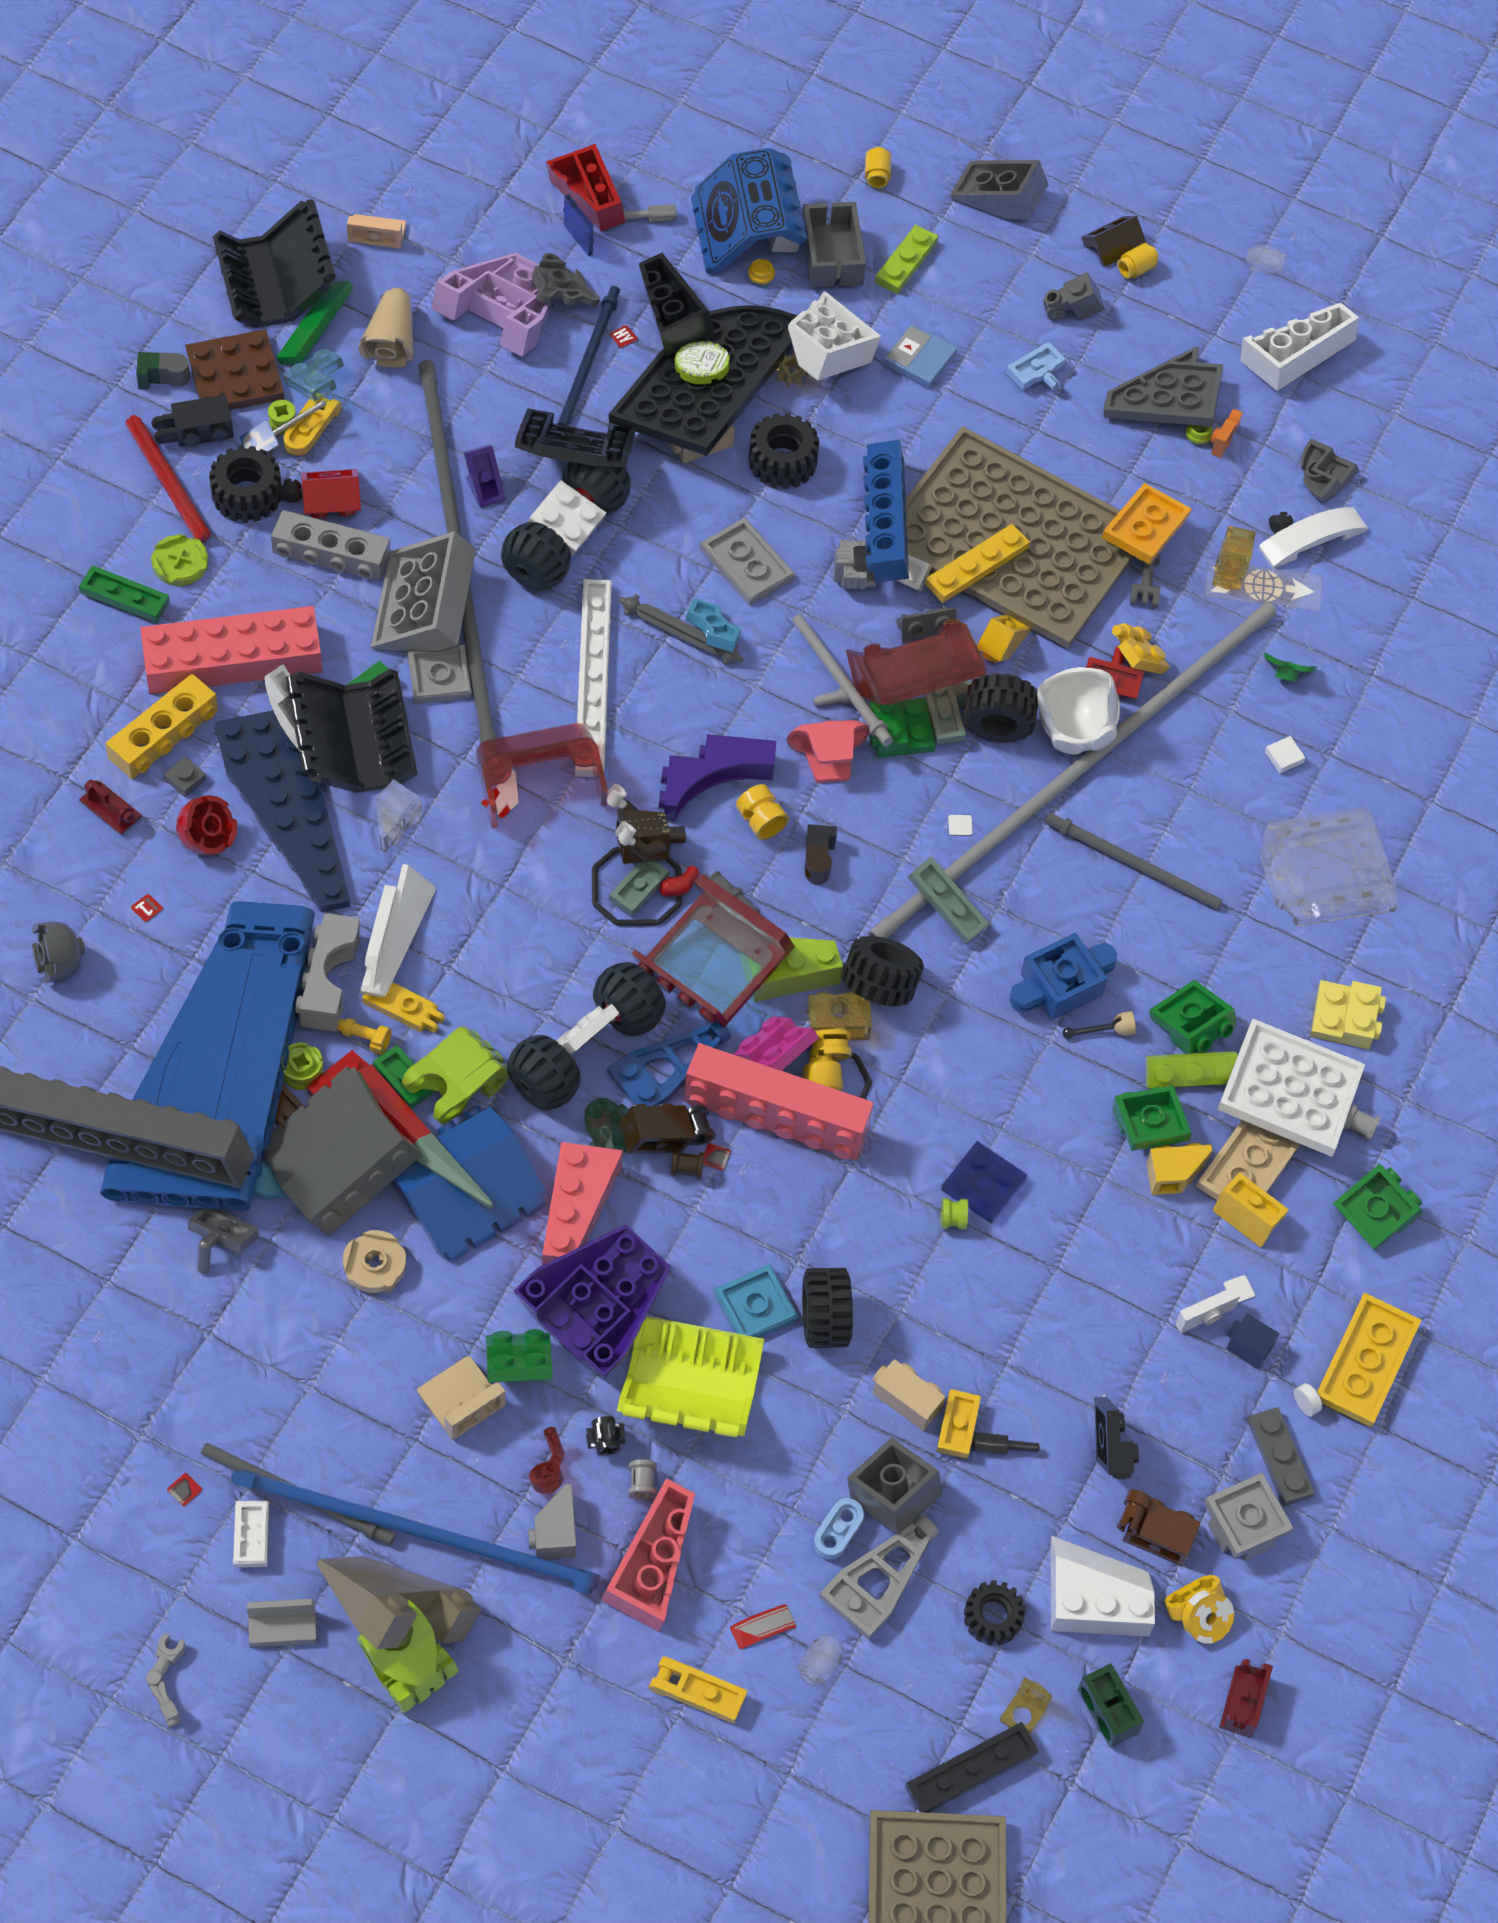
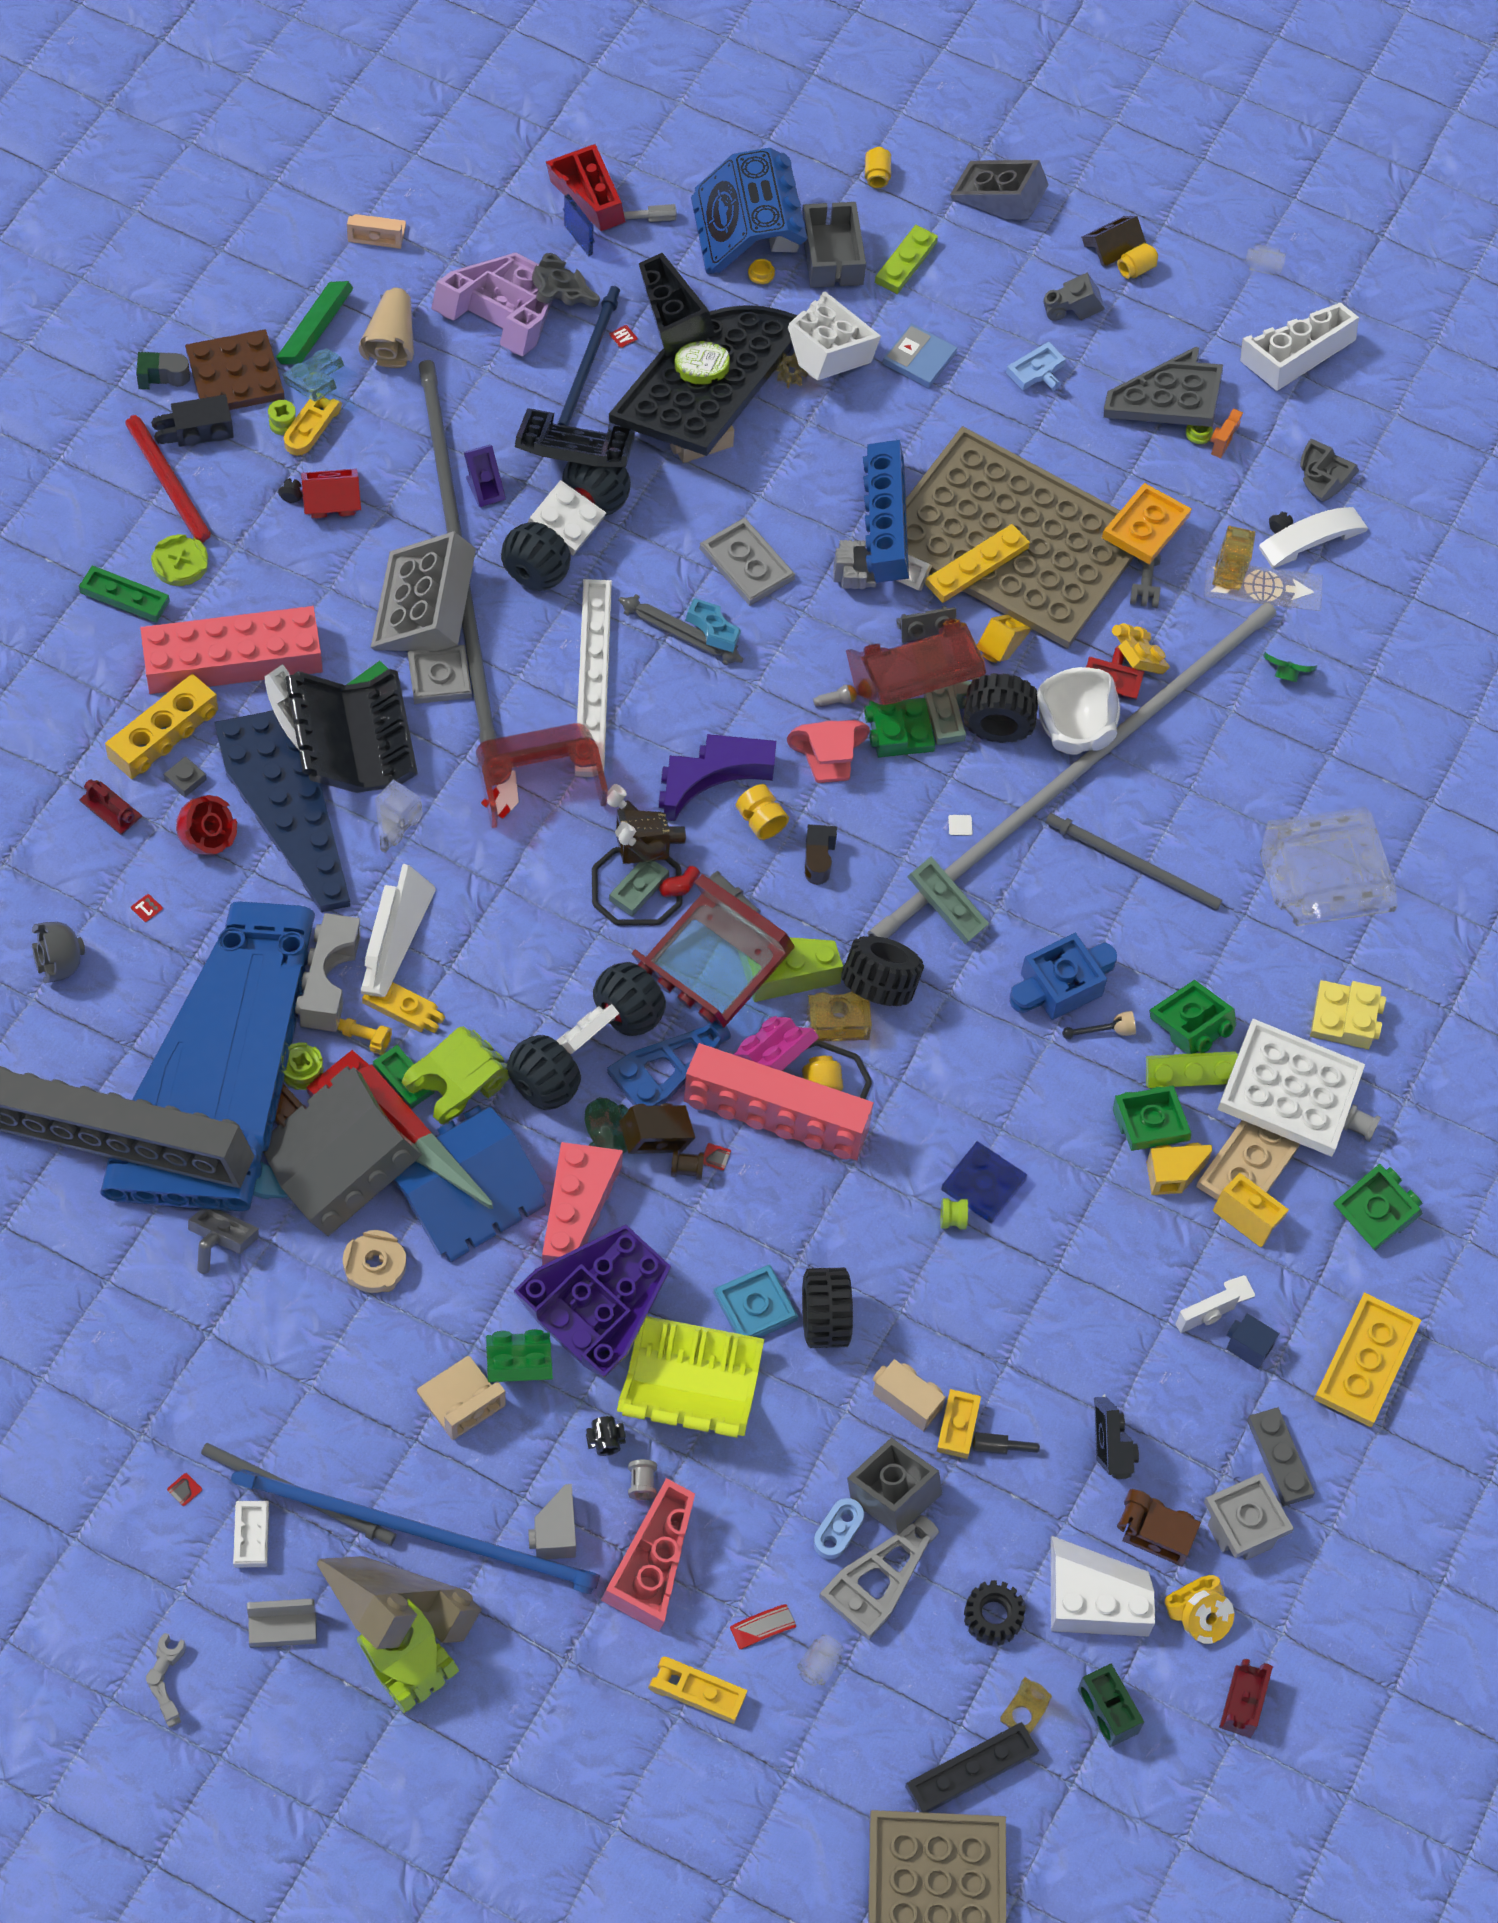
(243, 466): black tyre -> none
(265, 438): piece -> none
(277, 273): black hinge -> none
(321, 535): light grey brick -> none
(548, 1475): clear red plate -> none
(700, 1125): black bush -> none
(783, 468): black tyre -> none
(832, 1043): yellow wheel -> none
(877, 727): light grey bar -> none
(1285, 754): white tile -> none
(1308, 1399): white tile -> none

